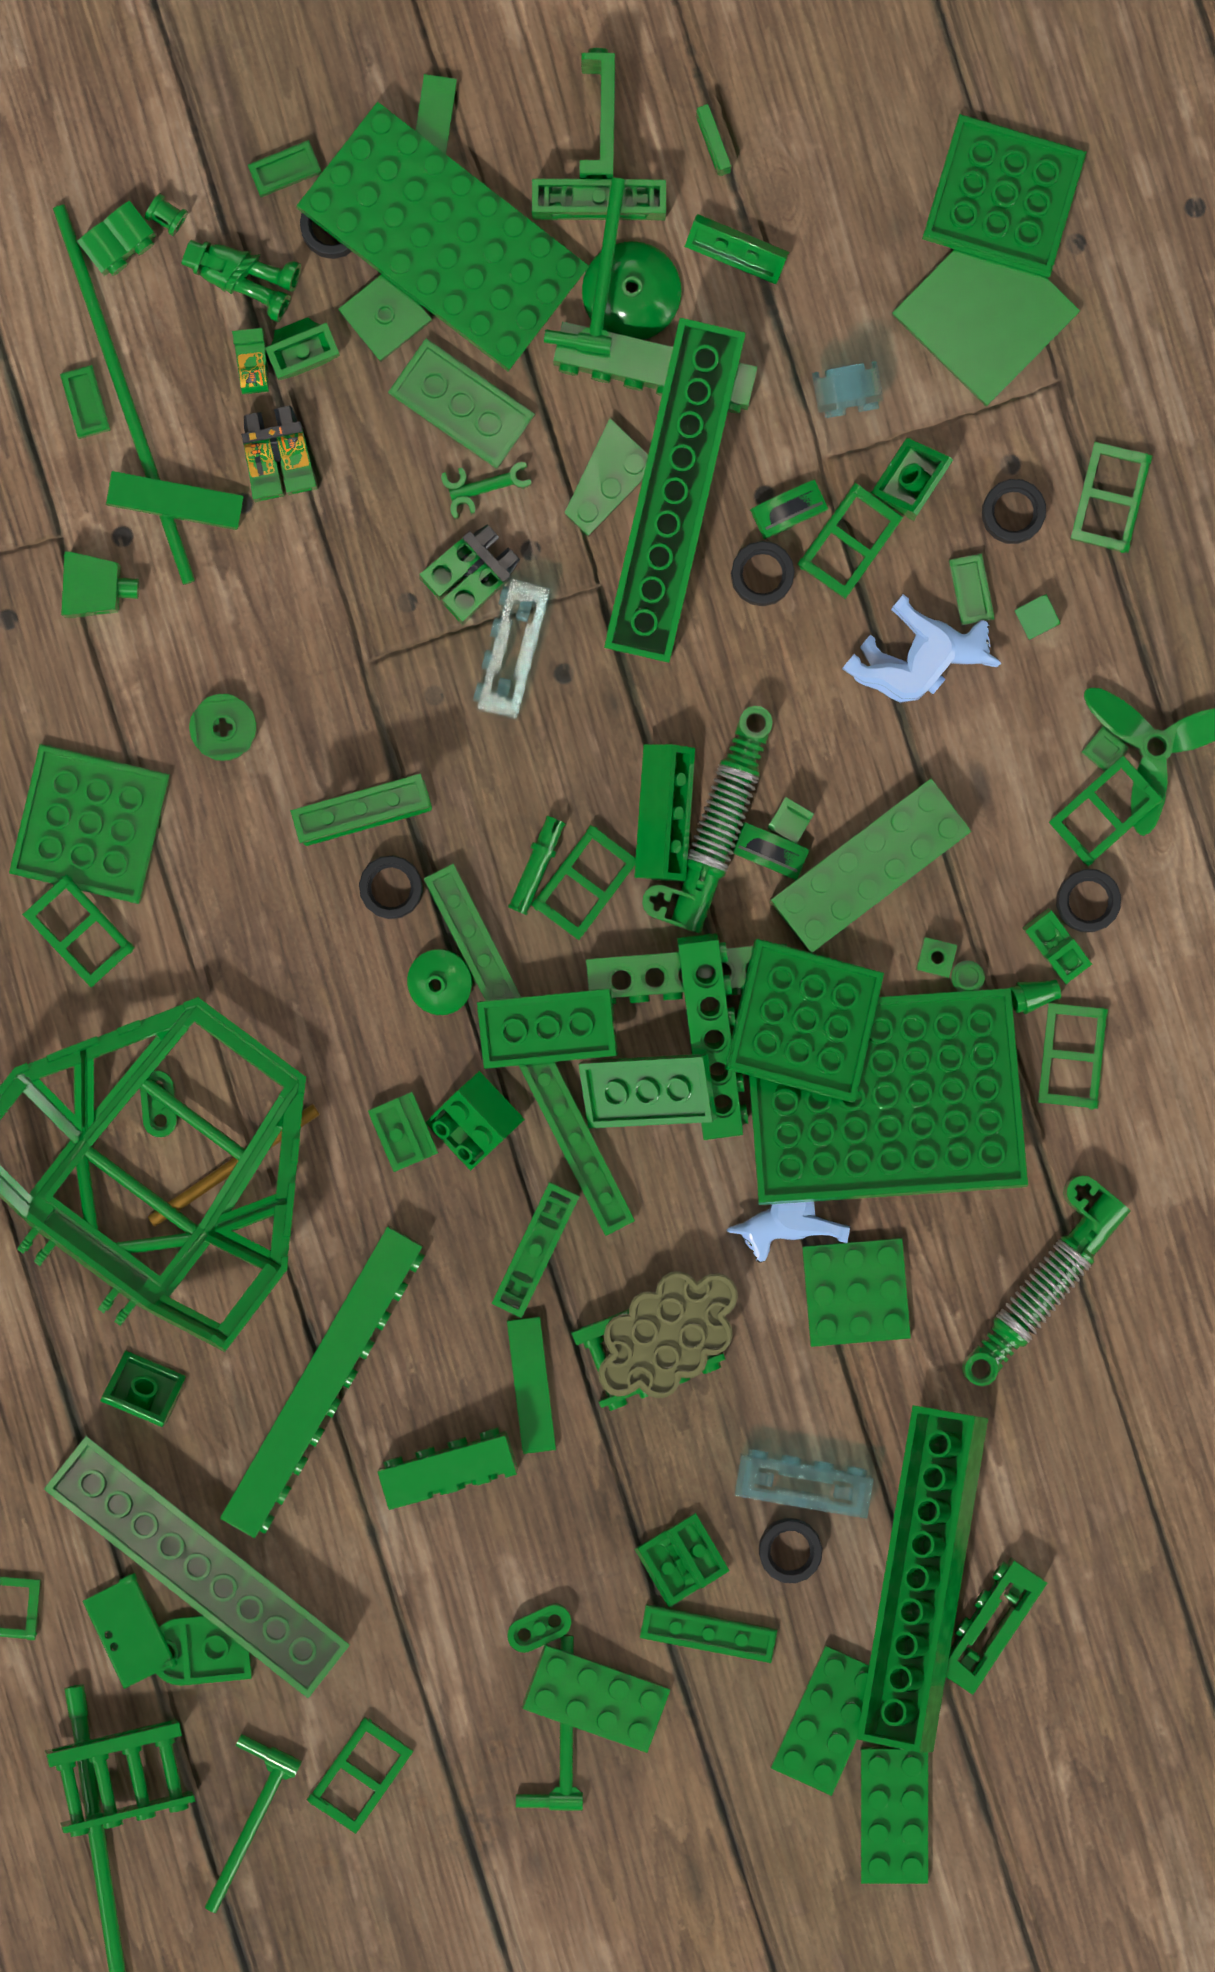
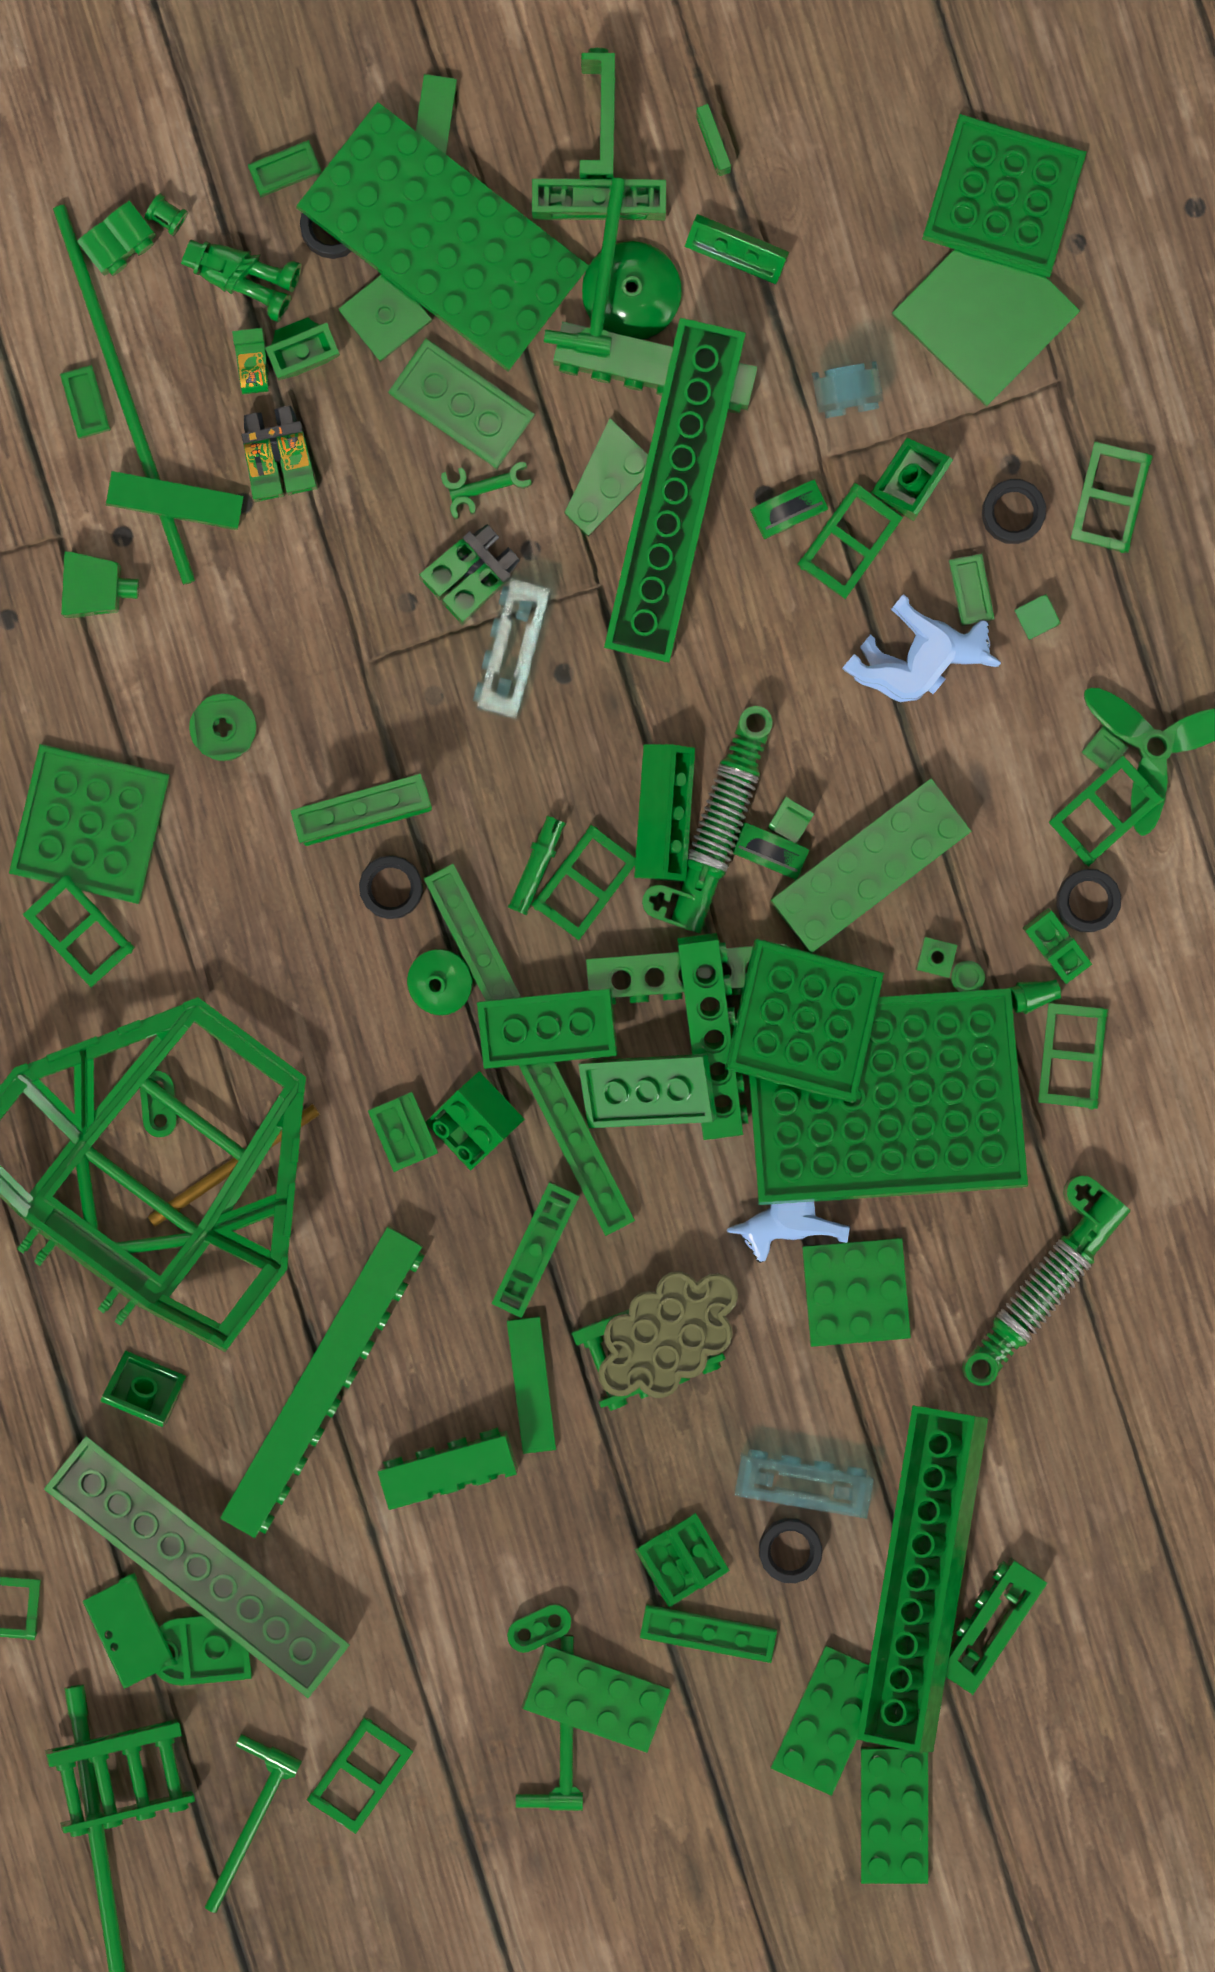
(783, 559): black tyre -> none

